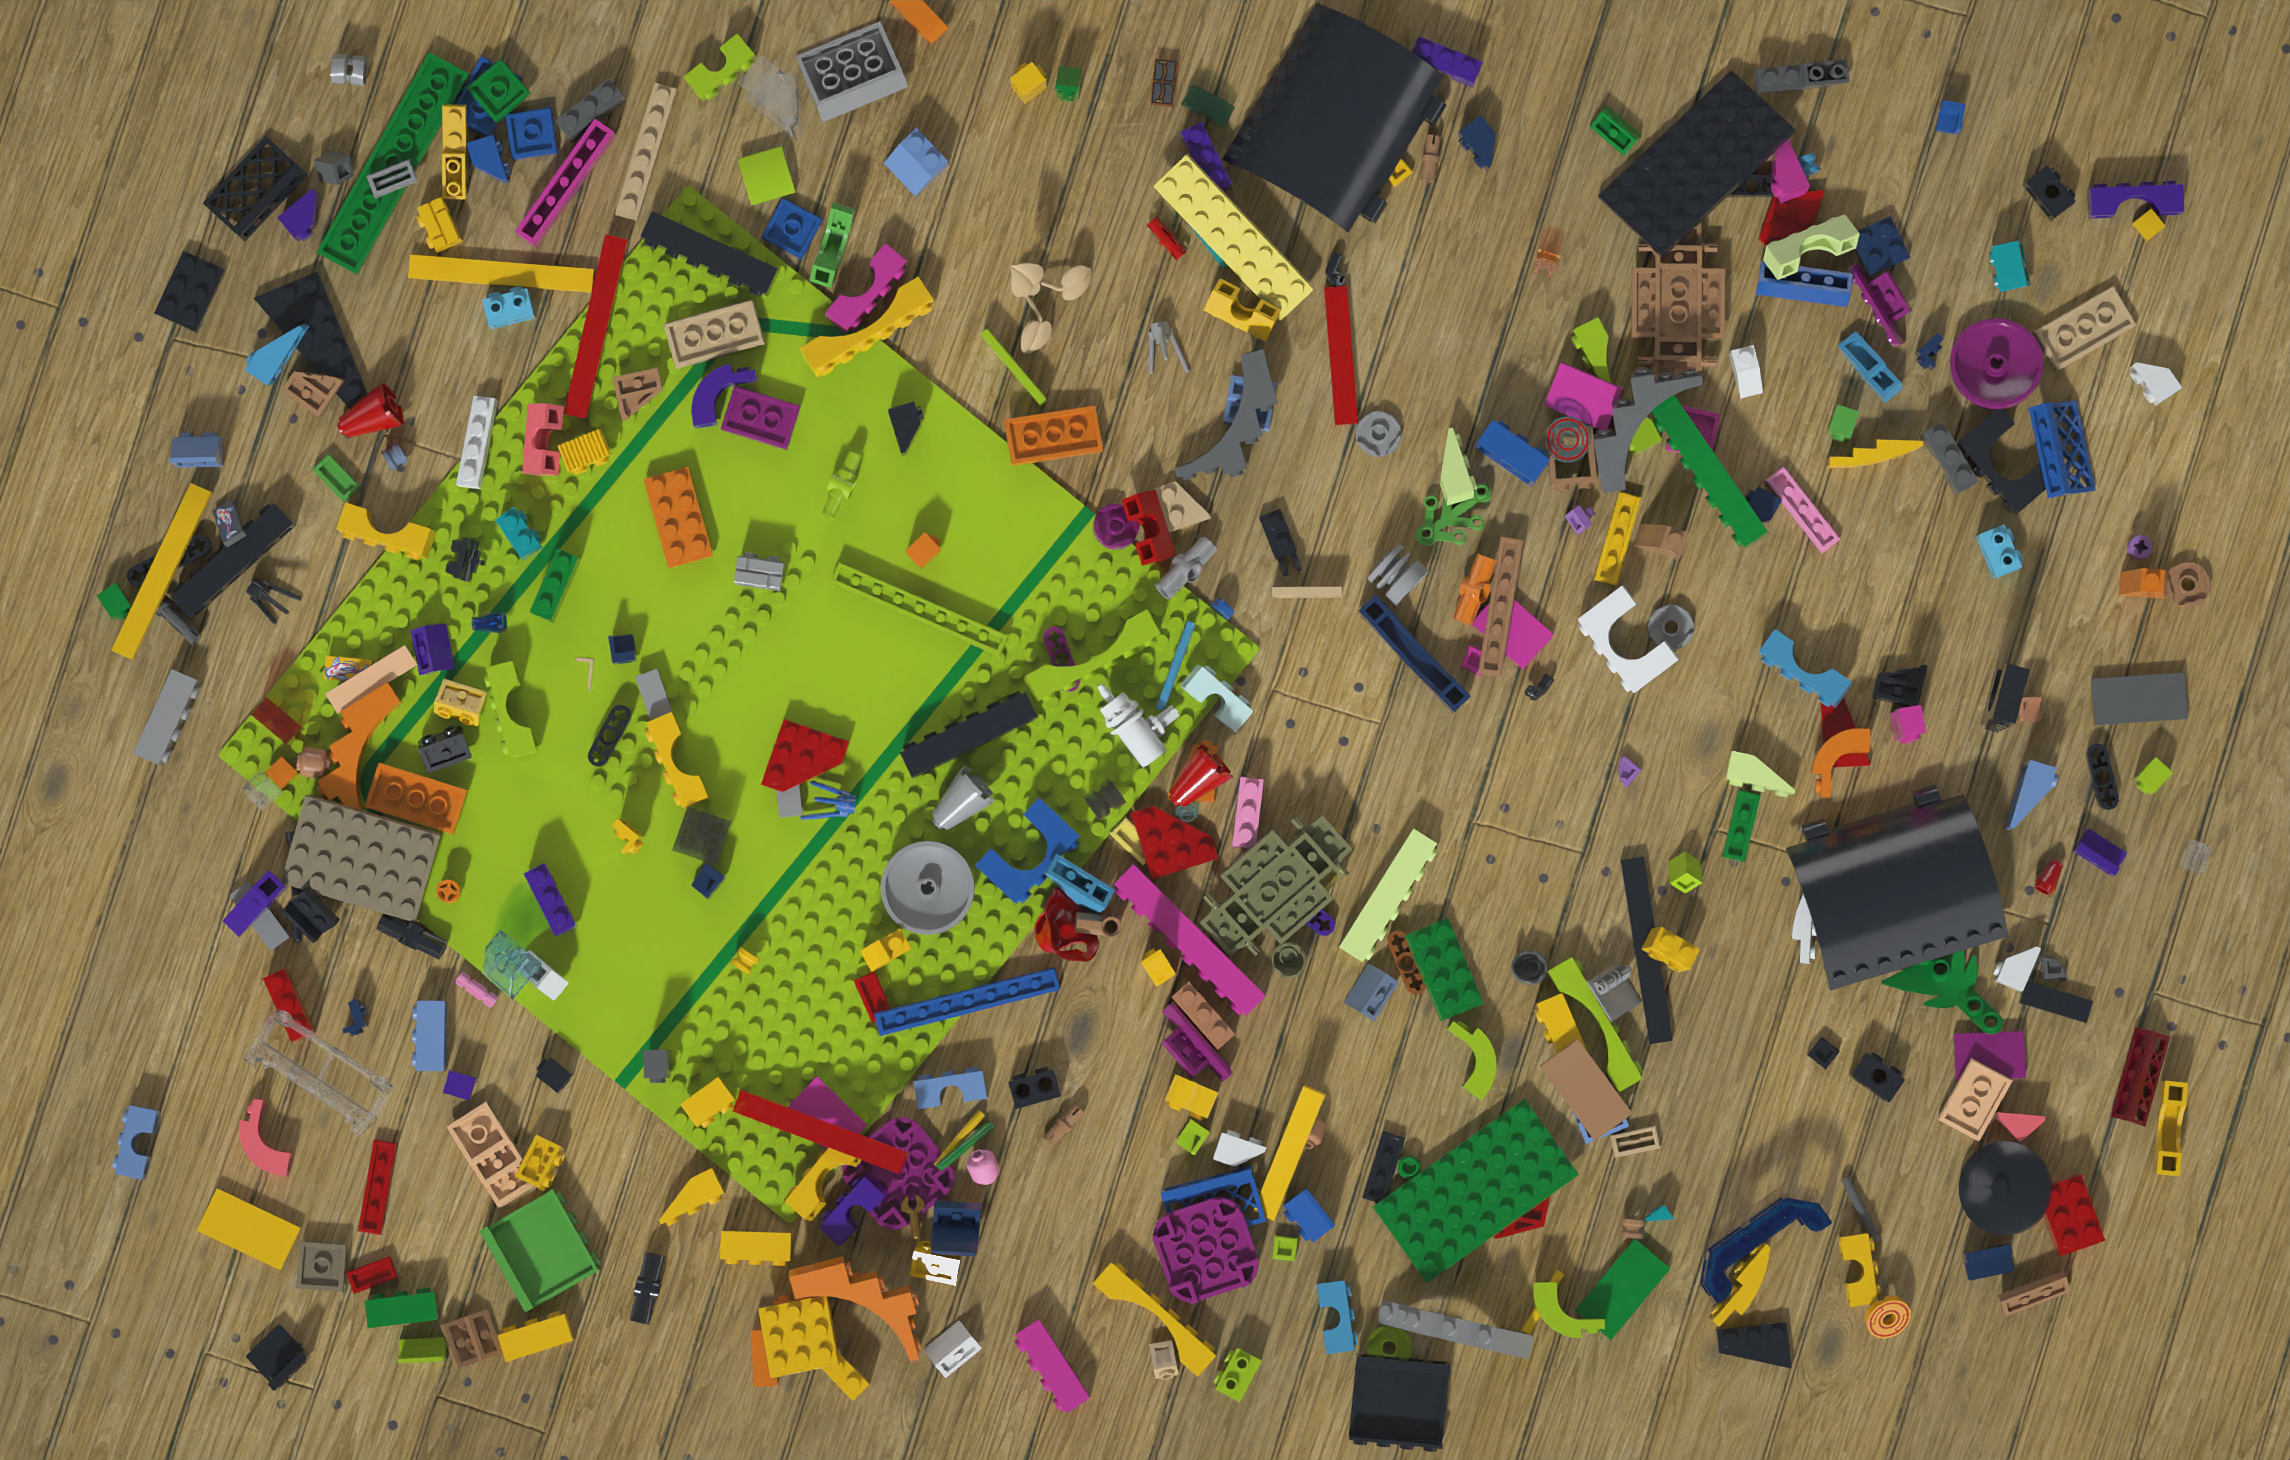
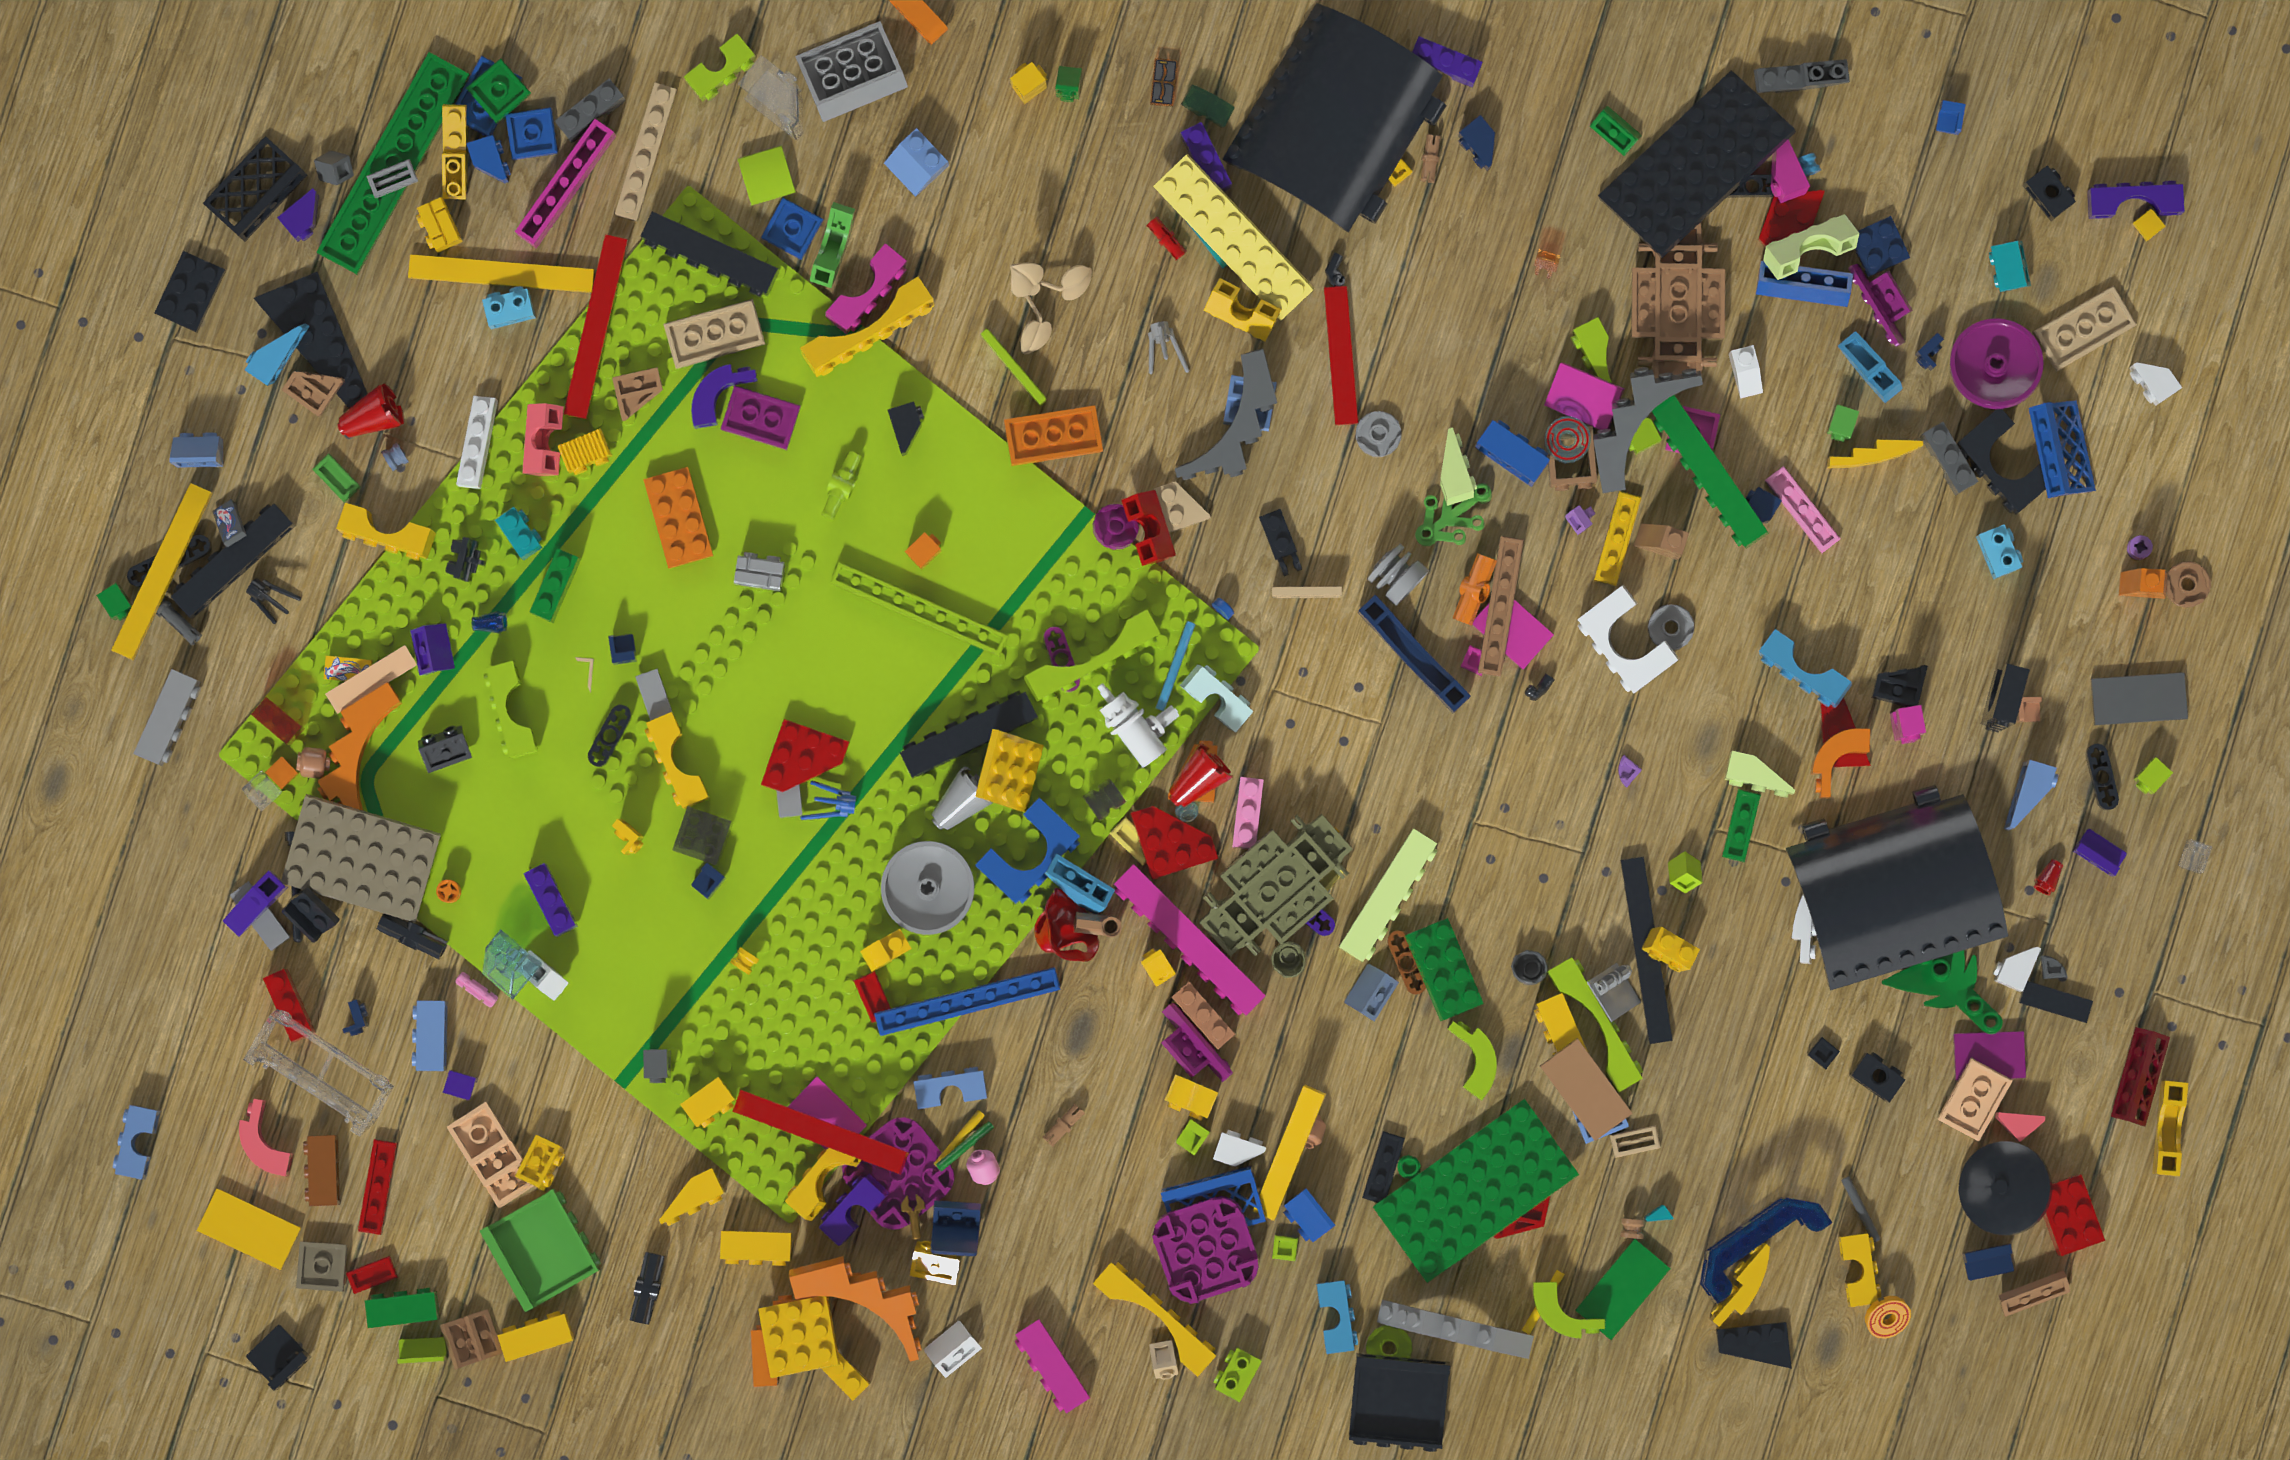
(322, 1170): none -> dark orange brick
(341, 69): light grey wheel -> none
(416, 798): orange plate -> none
(460, 702): yellow bracket -> none
(553, 1074): black brick -> none
(1009, 770): none -> yellow plate
(1035, 1095): black brick -> none
(1186, 567): light grey piece -> none

